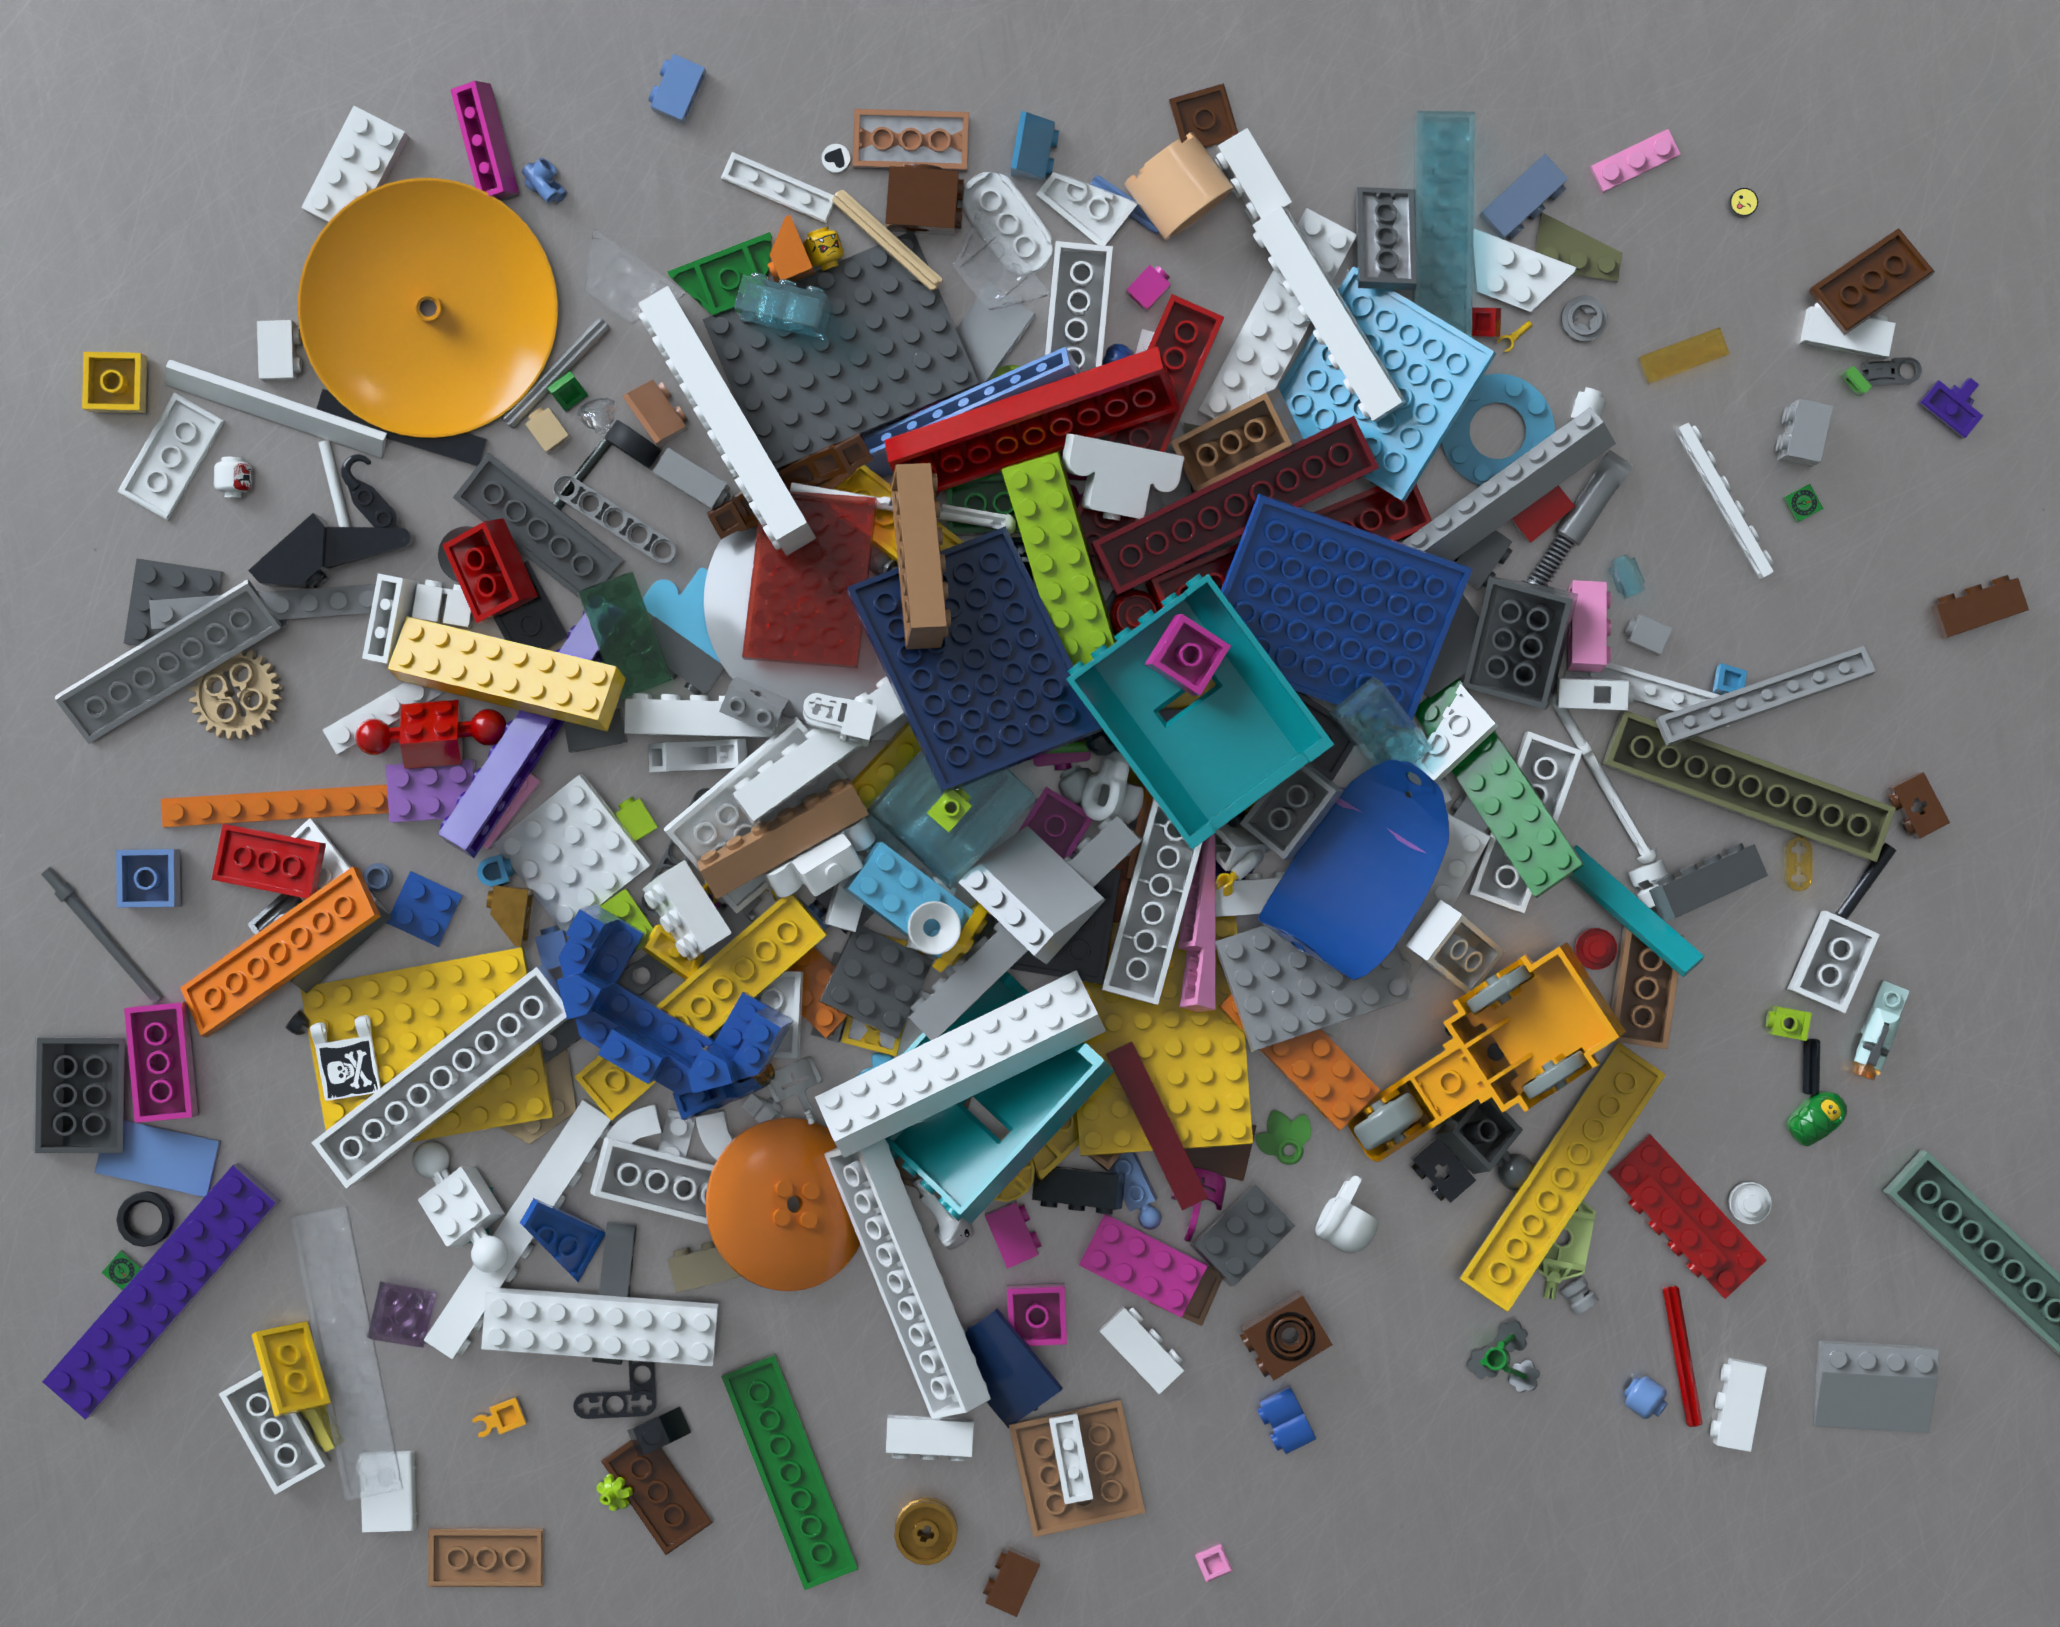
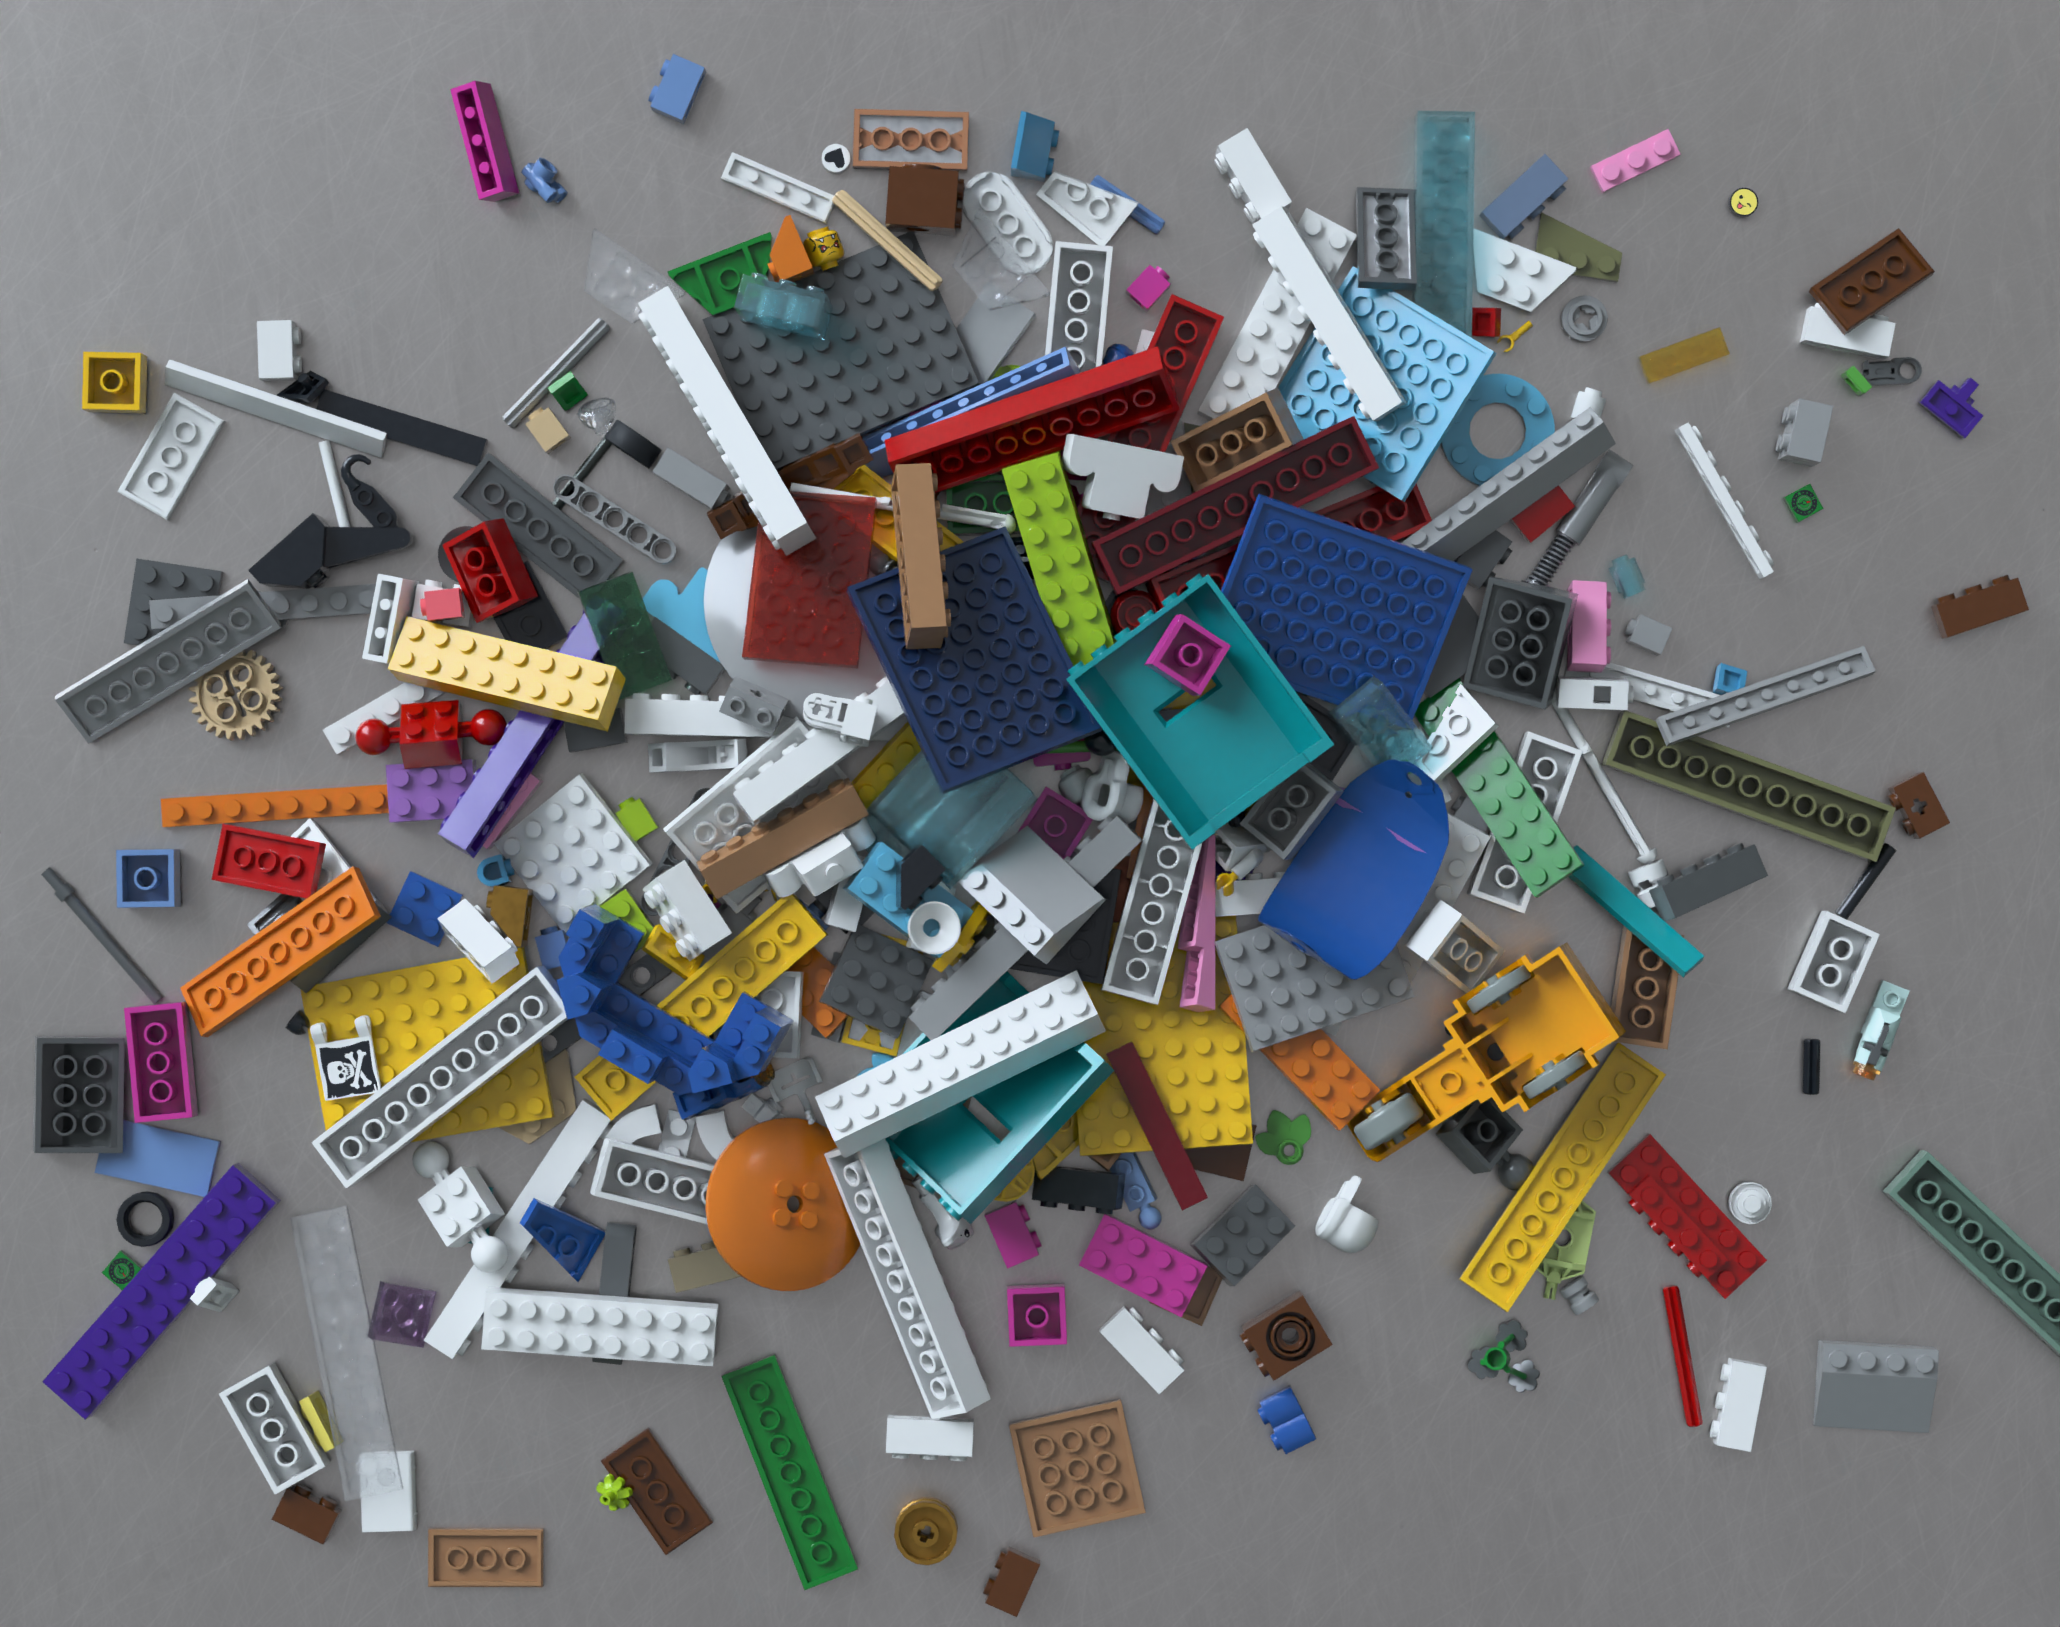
(214, 1294): none -> white plate
(232, 476): white head -> none
(291, 1369): yellow plate -> none
(305, 389): none -> black piece
(307, 1513): none -> reddish brown brick
(356, 164): white brick -> none
(366, 295): light orange dish -> none
(377, 877): sand blue plate -> none
(443, 604): none -> coral brick
(479, 940): none -> white brick
(504, 1416): light orange plate -> none
(637, 1389): black beam -> none
(656, 413): nougat slope -> none
(659, 1431): black slope -> none
(914, 875): none -> black slope
(950, 808): lime brick -> none
(1010, 1369): dark blue piece -> none
(1071, 1458): white plate -> none
(1179, 186): light nougat brick -> none
(1205, 114): reddish brown tile -> none
(1212, 1181): dark pink helmet -> none
(1213, 1562): bright pink tile -> none
(1436, 1153): black brick -> none
(1596, 948): red plate -> none
(1646, 1397): medium blue head -> none
(1801, 1023): lime brick -> none
(1805, 864): clear yellow beam -> none
(1816, 1117): green piece -> none

